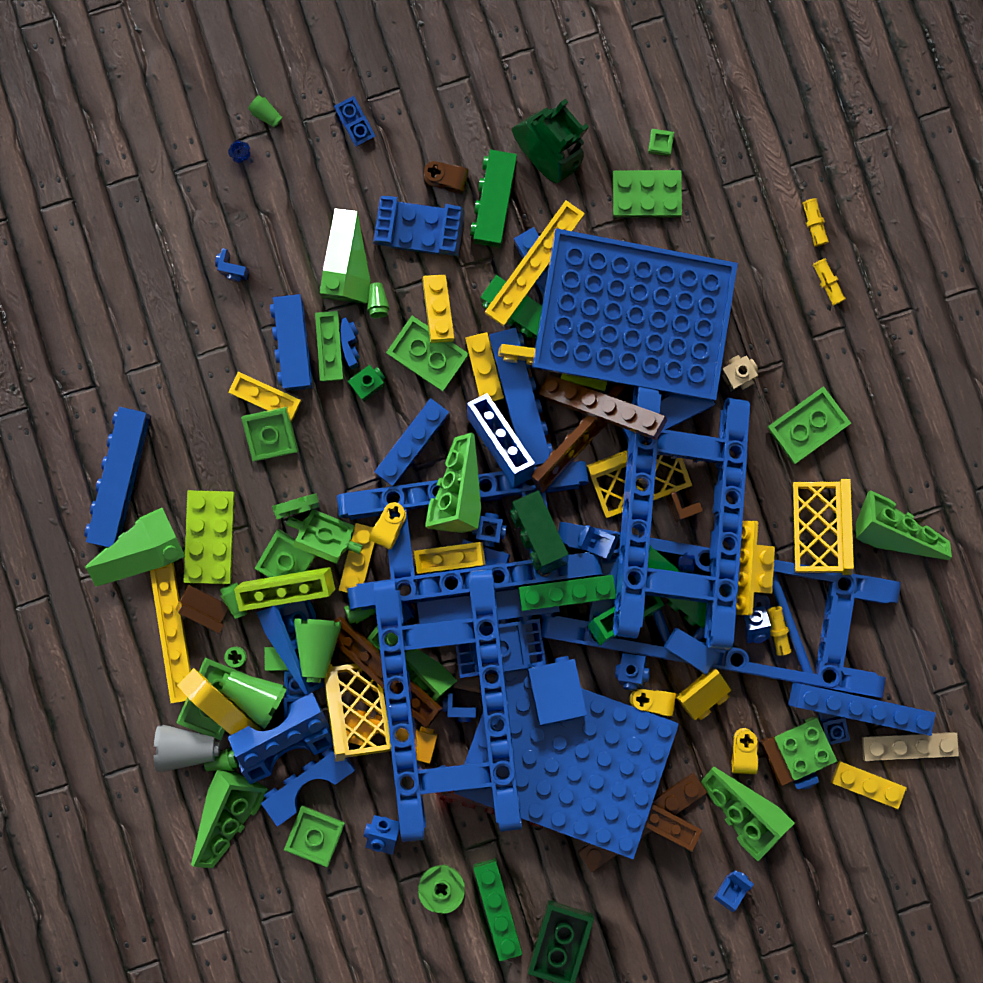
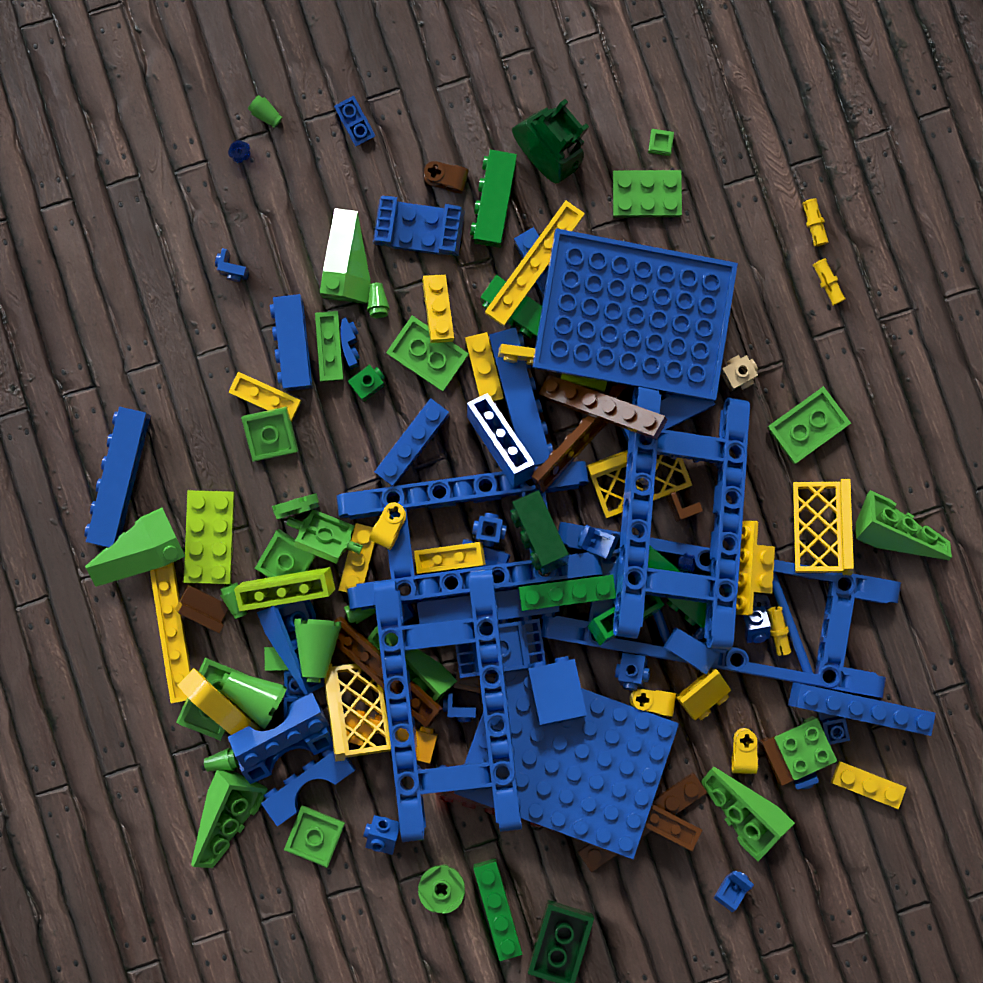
(182, 748): light grey cone -> none
(231, 663): bright green bush -> none
(458, 497): bright green wedge -> none
(910, 746): tan plate -> none

